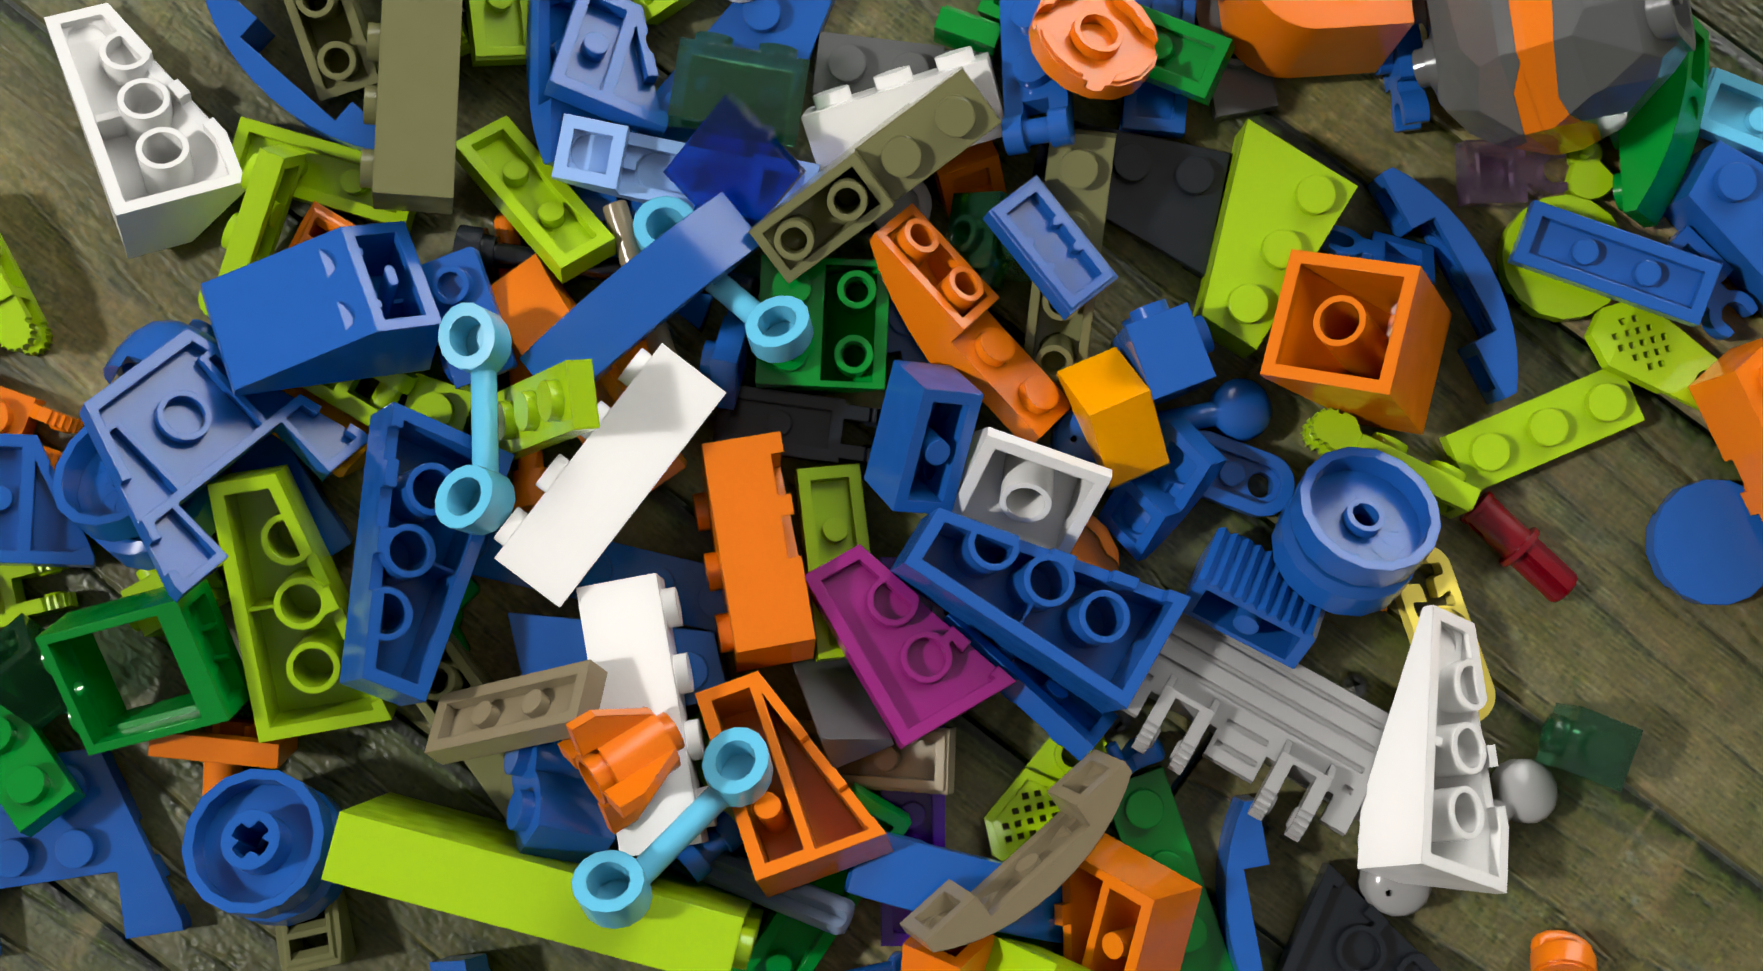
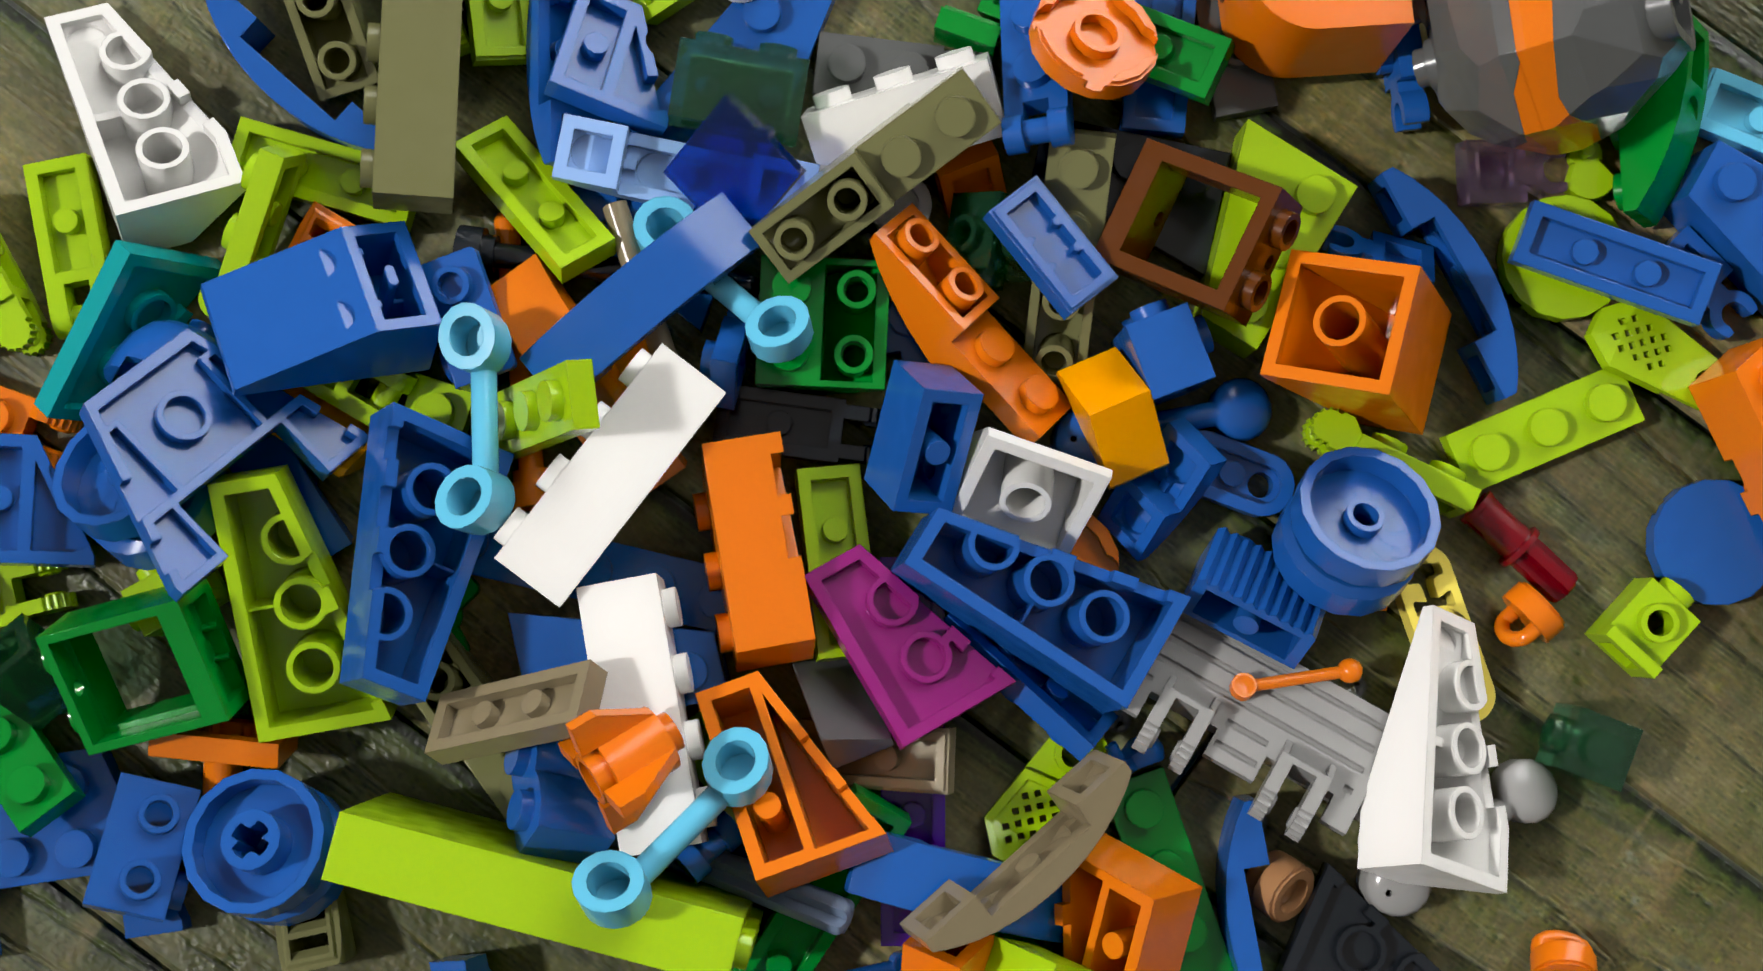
(67, 231): none -> lime plate
(130, 291): none -> teal wing
(142, 849): none -> blue brick
(1147, 204): none -> reddish brown window
(1245, 685): none -> orange hinge
(1281, 887): none -> medium nougat tile
(1533, 611): none -> orange tile
(1624, 629): none -> lime brick

